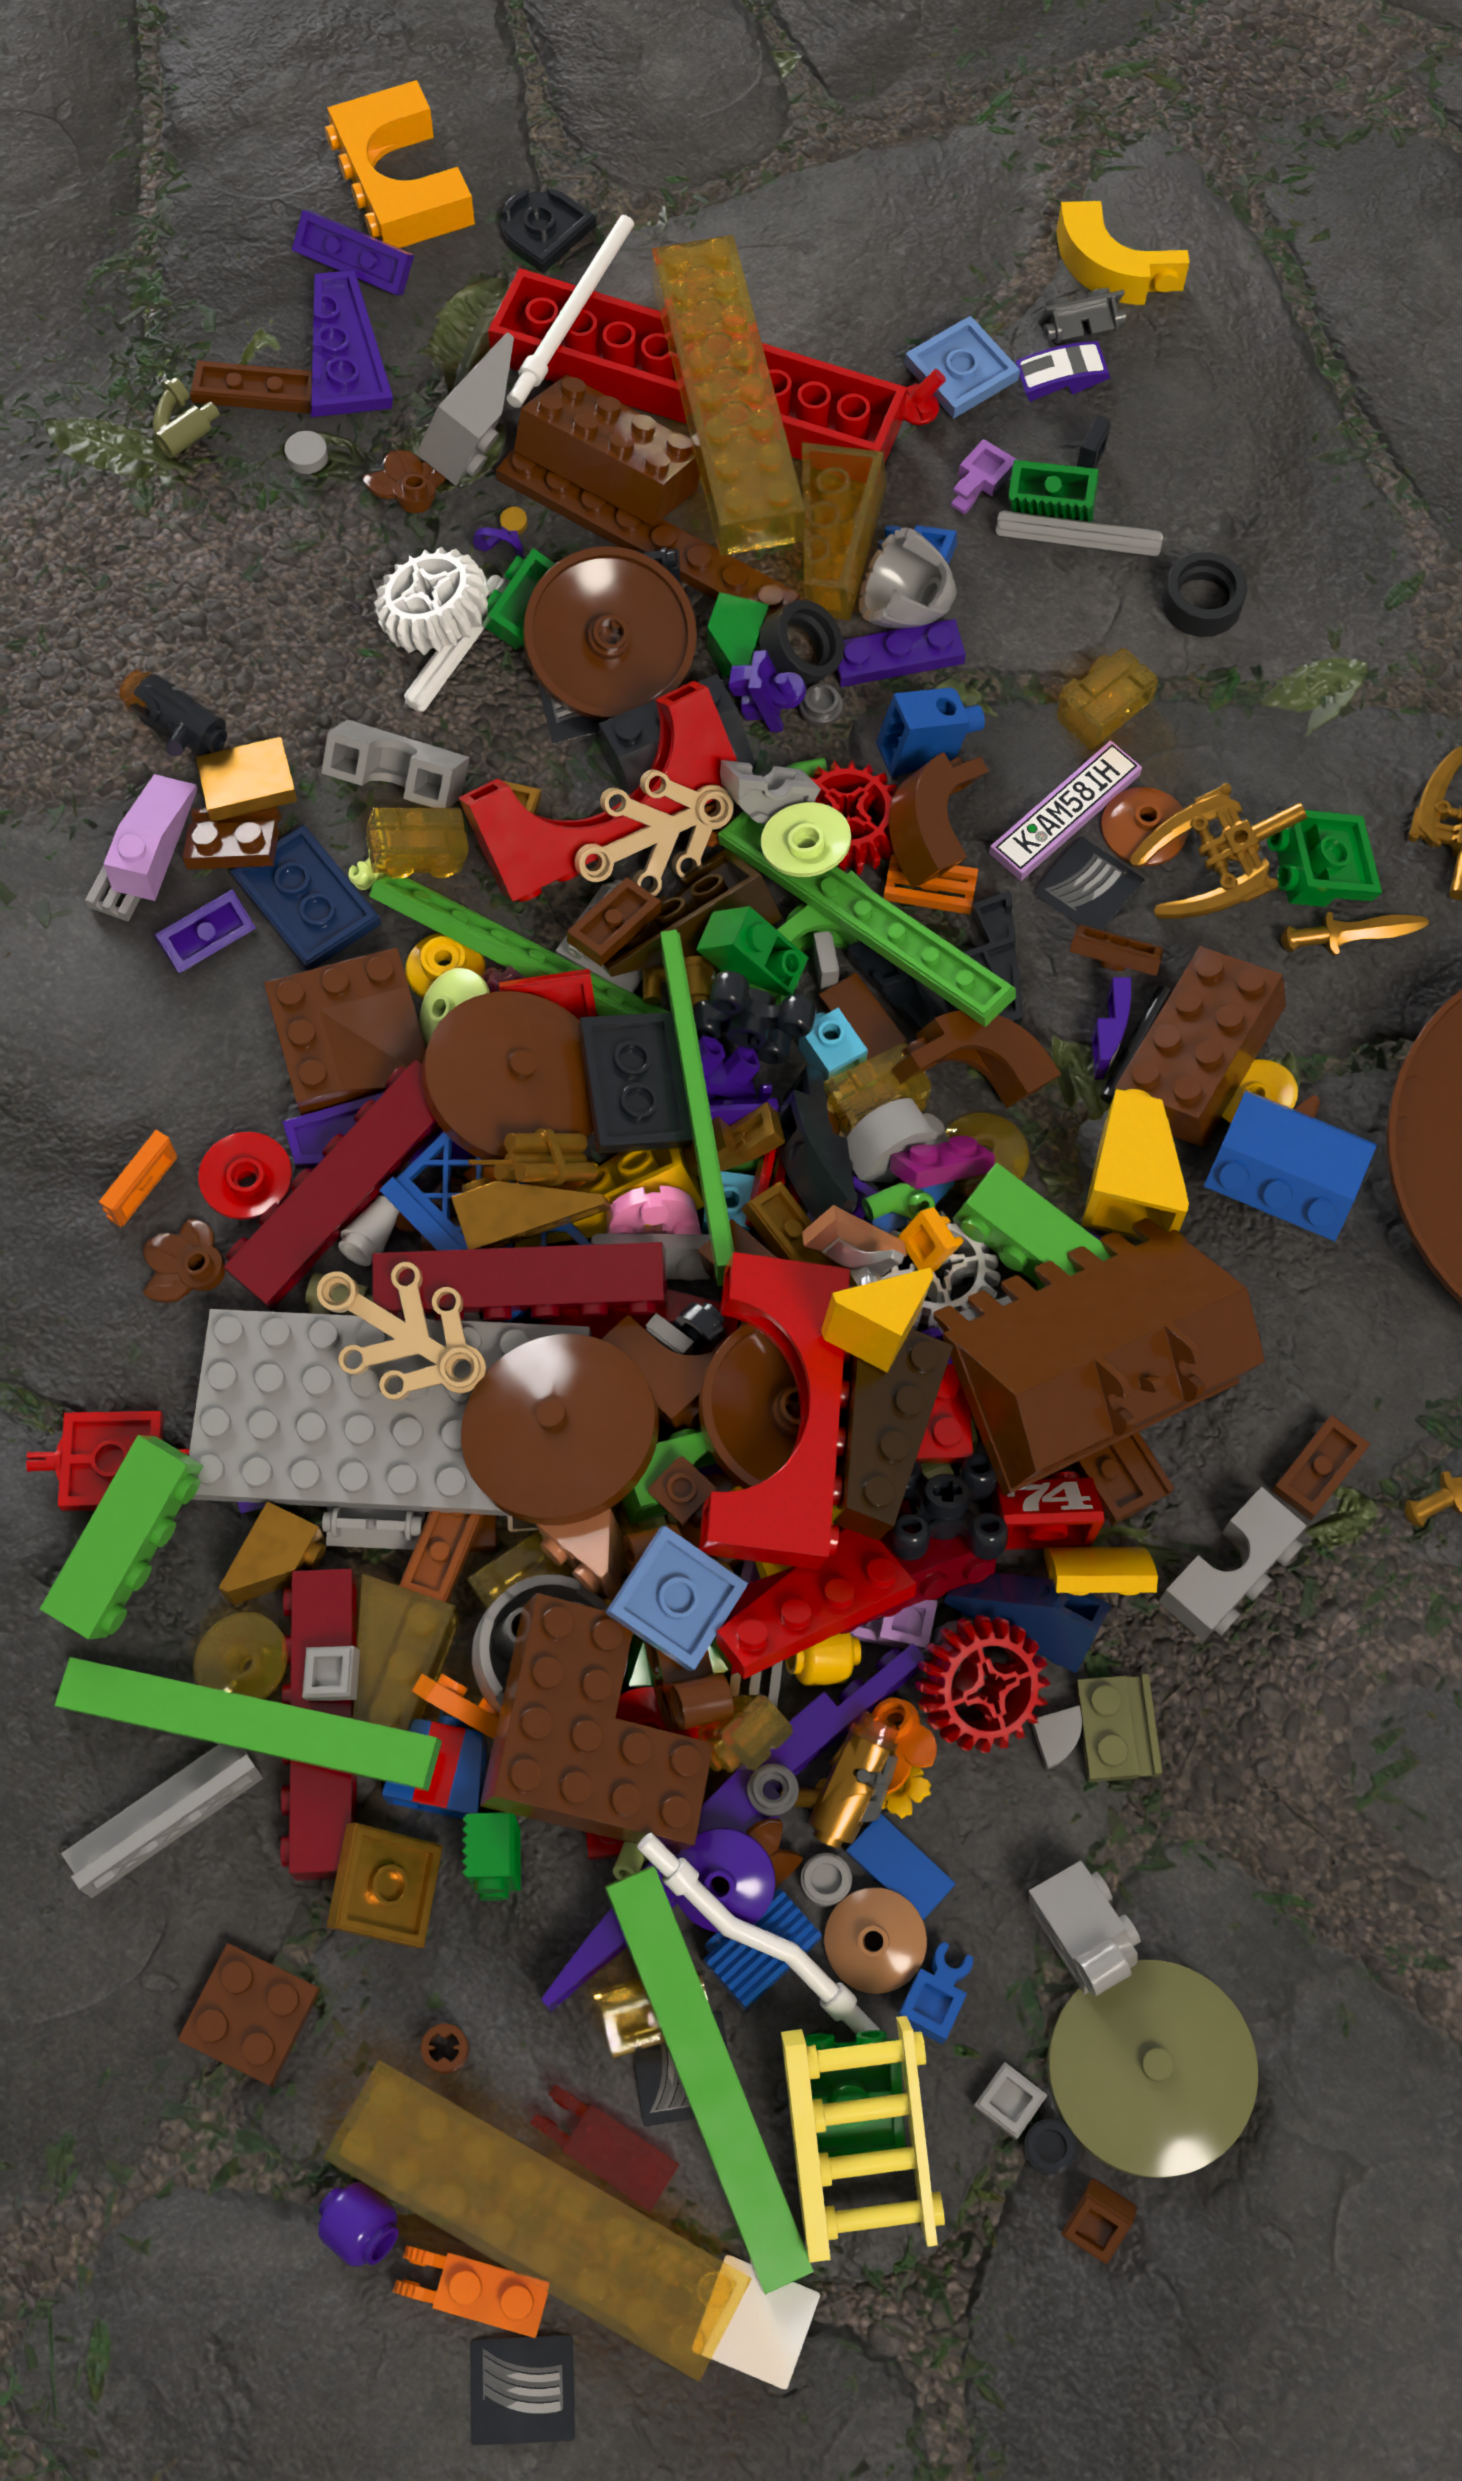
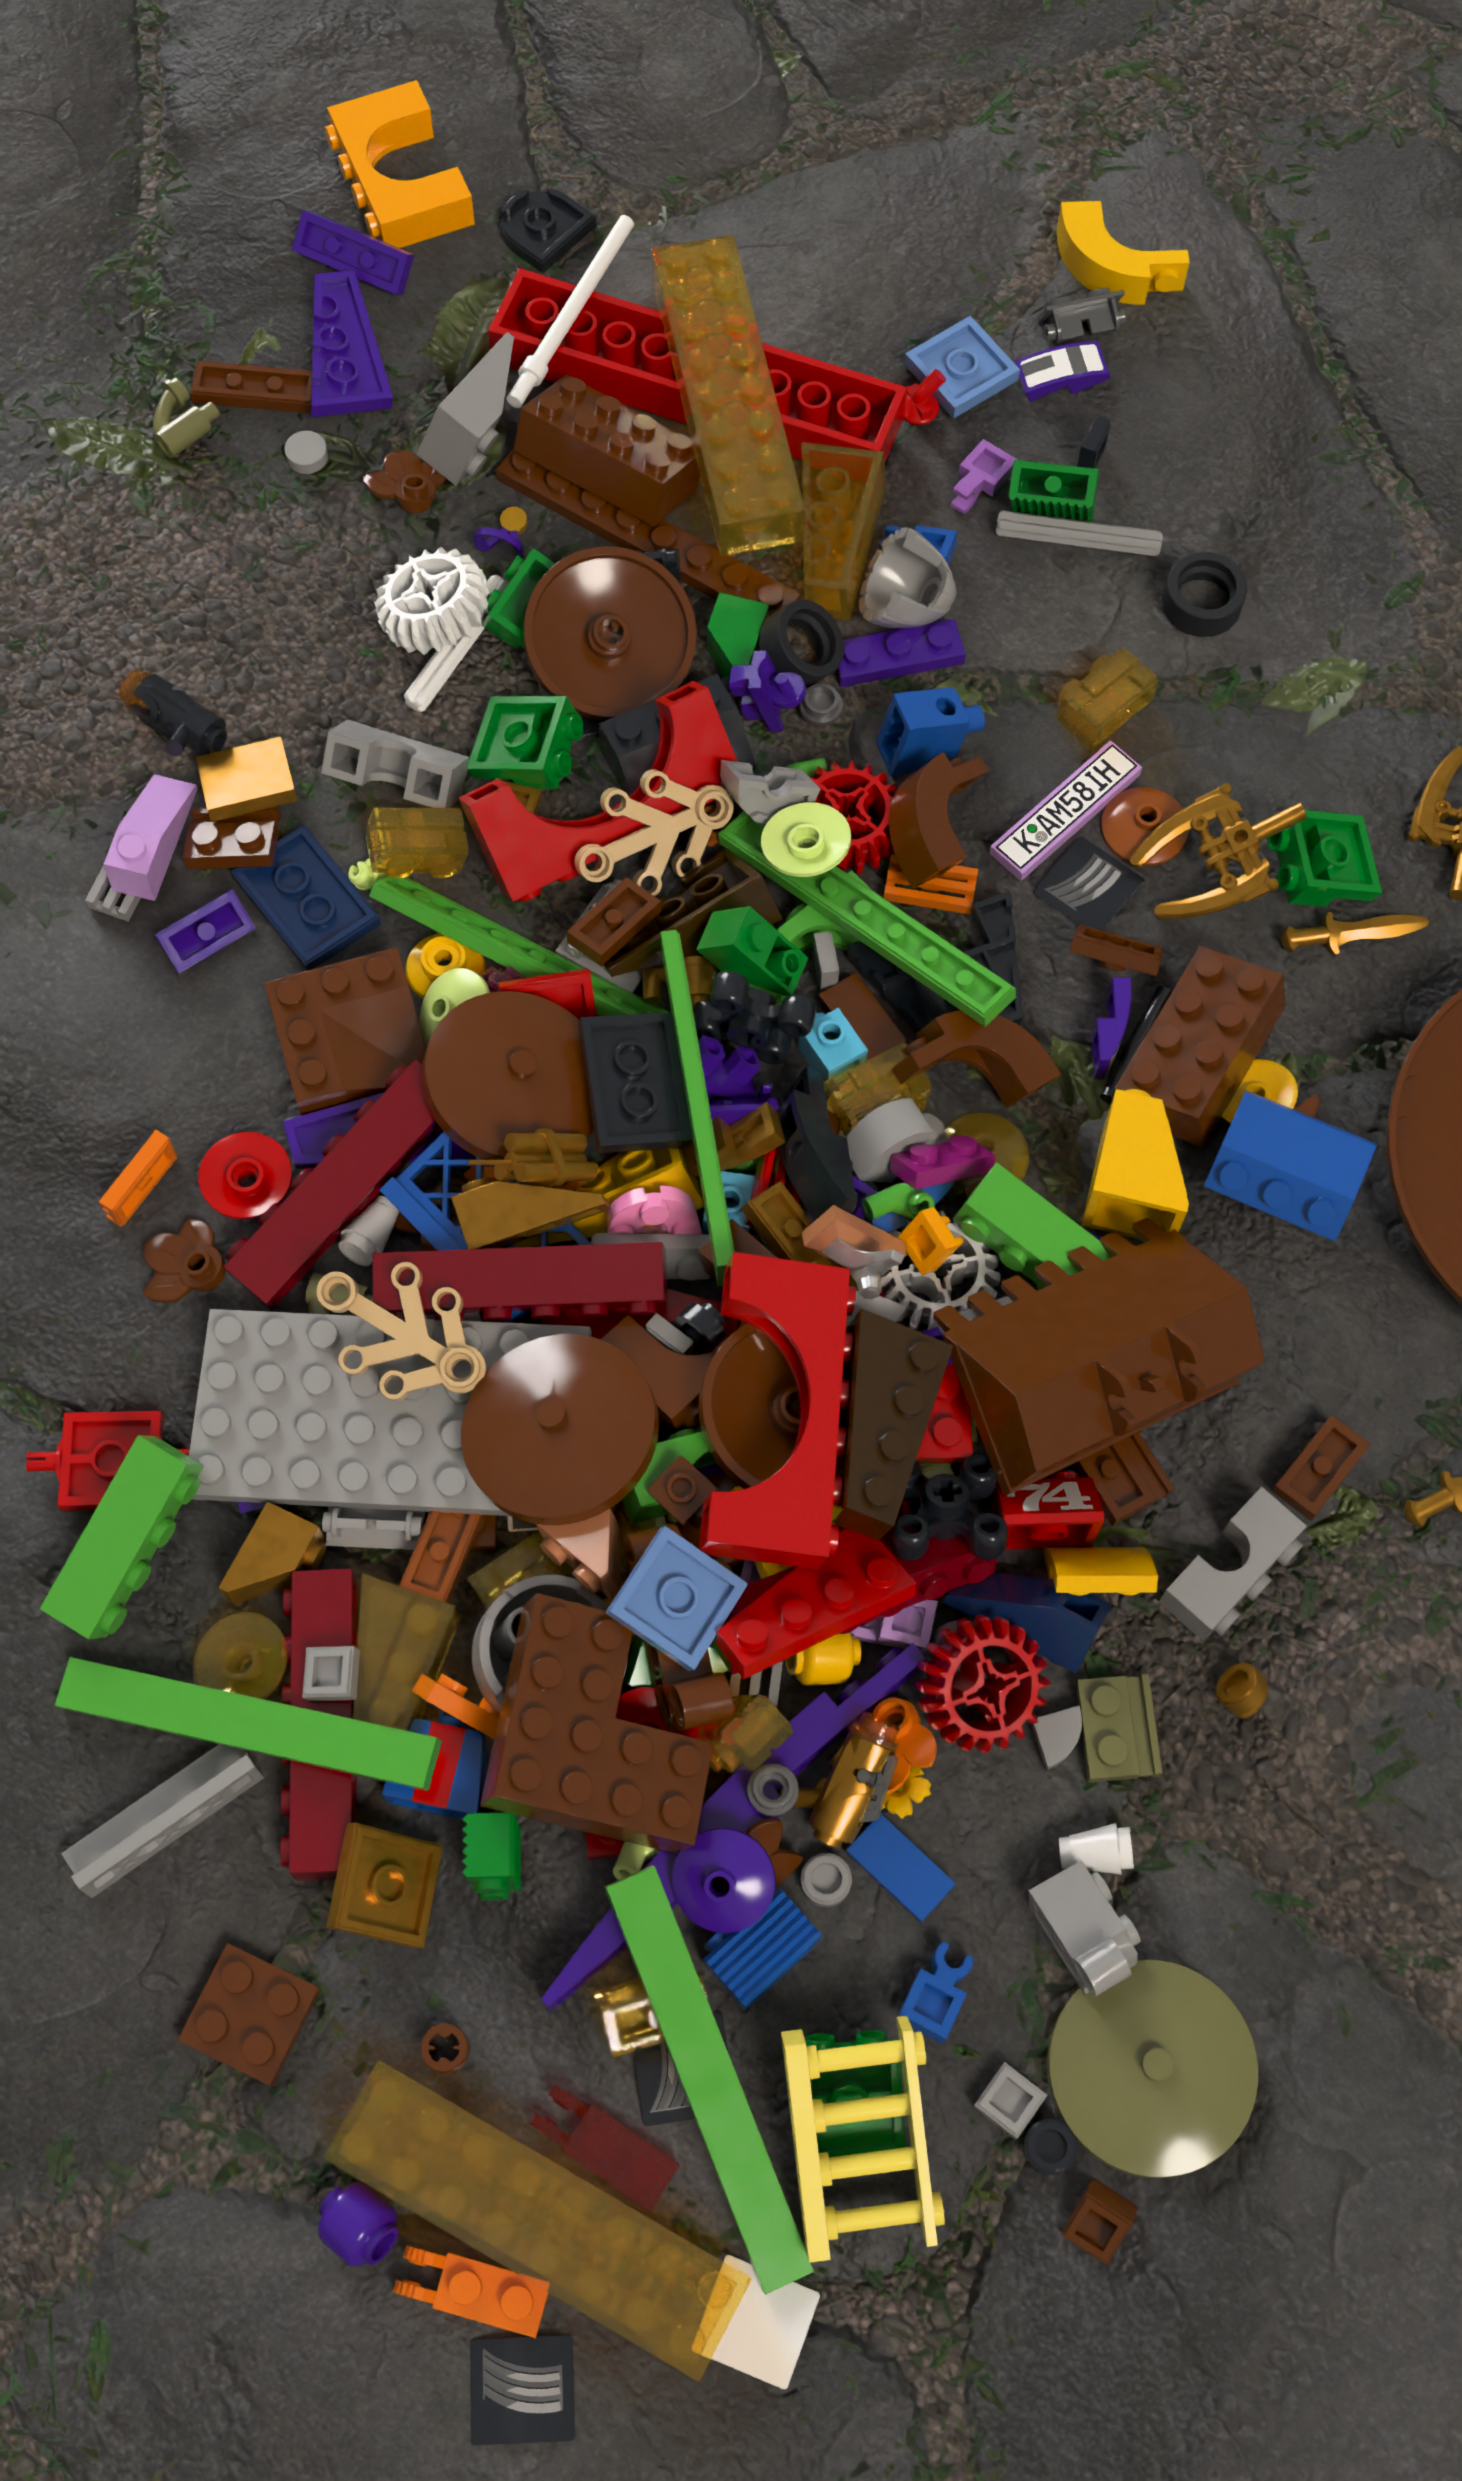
(526, 740): none -> green plate
(683, 1880): white bar -> none
(876, 1316): yellow slope -> none
(902, 1936): medium nougat dish -> none
(1100, 1849): none -> white cone
(1242, 1690): none -> pearl gold tile

